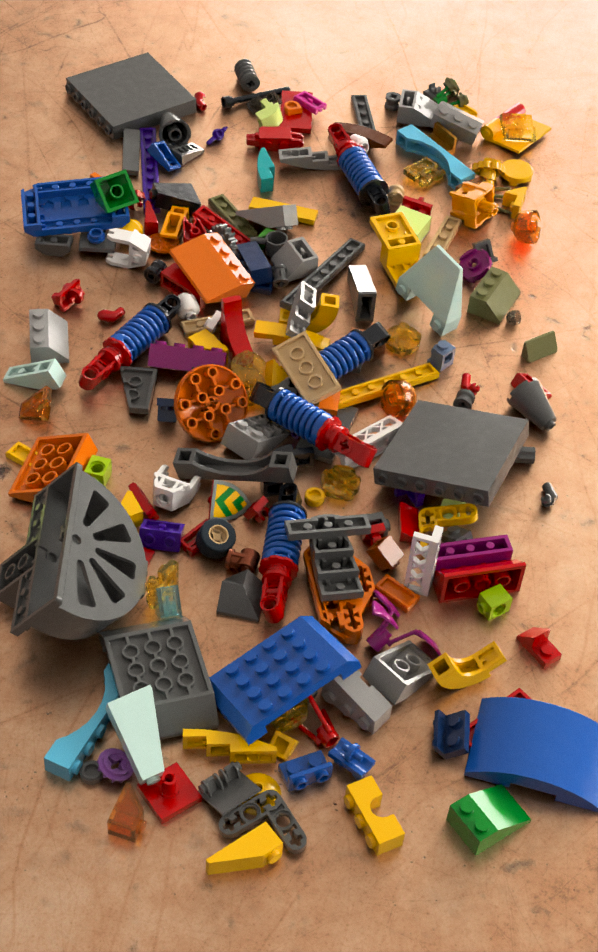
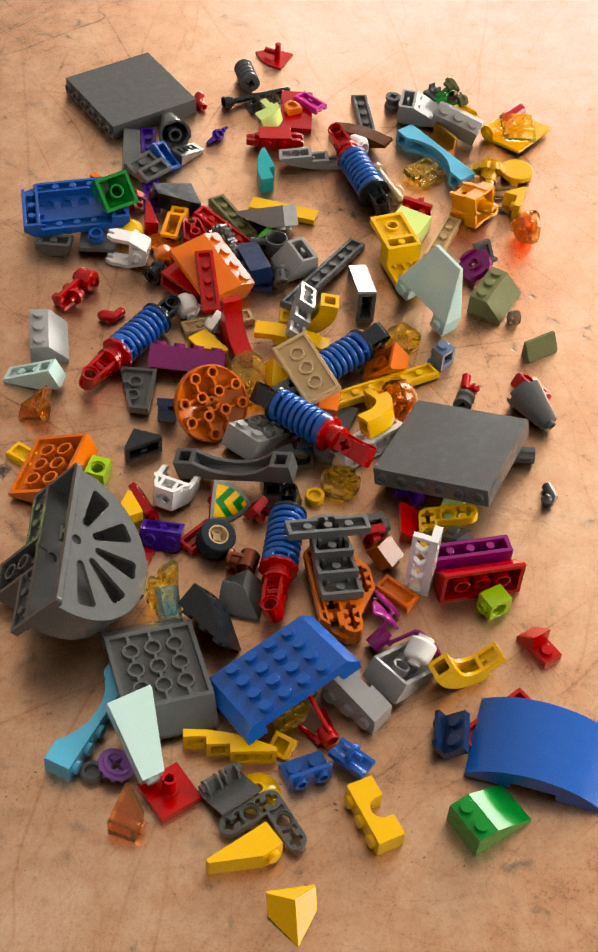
(88, 278): none -> red piece
(141, 445): none -> black slope
(147, 167): none -> dark grey slope
(162, 253): none -> orange head
(207, 282): none -> red tile
(210, 616): none -> black slope
(274, 57): none -> red shield
(292, 910): none -> yellow slope
(380, 413): none -> yellow arch
(381, 169): none -> tan piece
(386, 362): none -> orange slope
(420, 650): none -> white head

